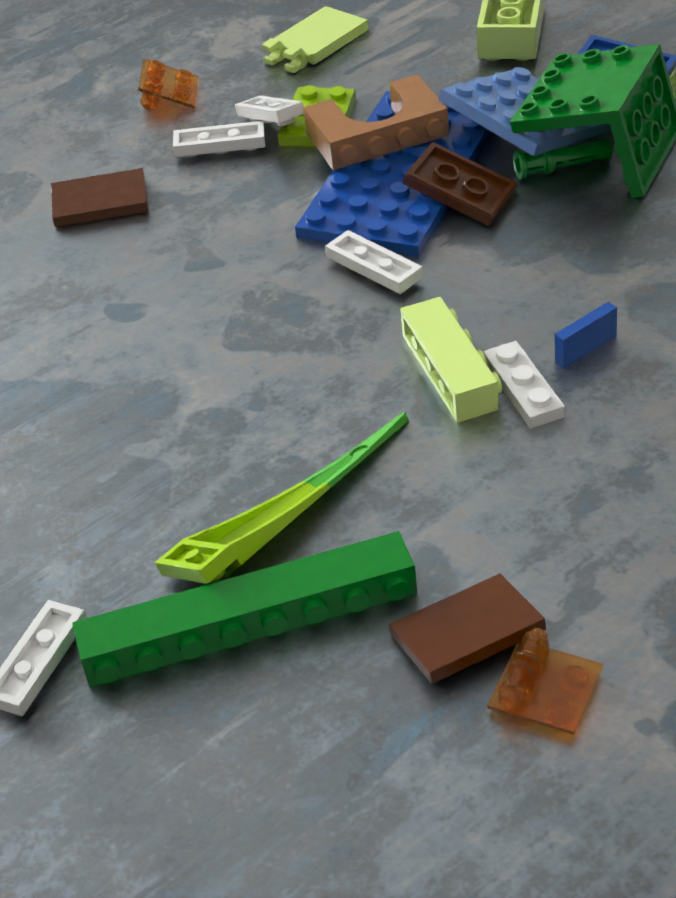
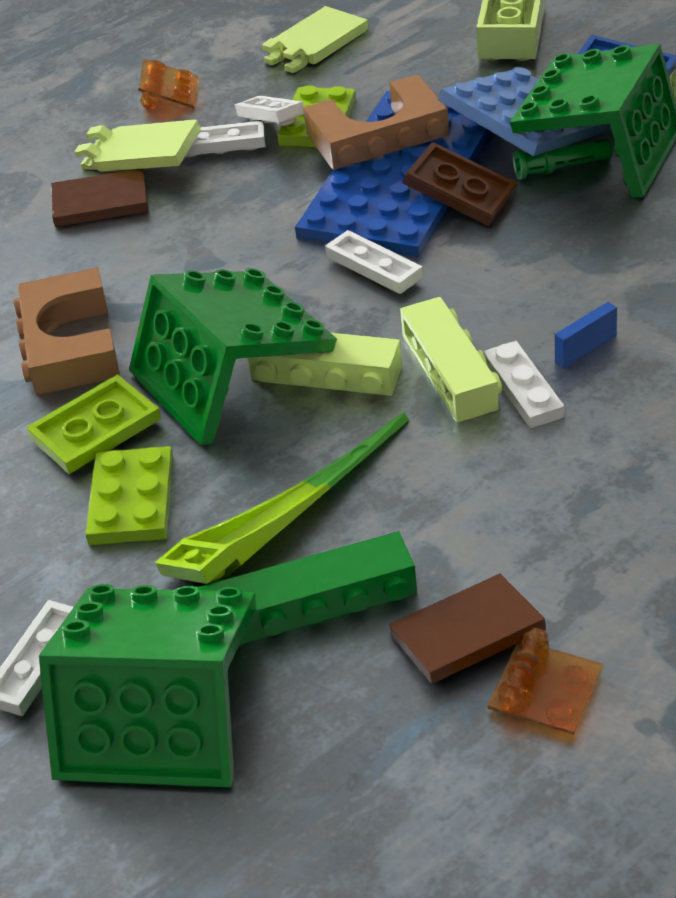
(63, 361): none -> medium nougat arch
(93, 423): none -> lime plate
(130, 496): none -> lime plate
(138, 146): none -> yellowish green tile
(143, 685): none -> green bracket
(198, 328): none -> green bracket
(355, 365): none -> yellowish green brick

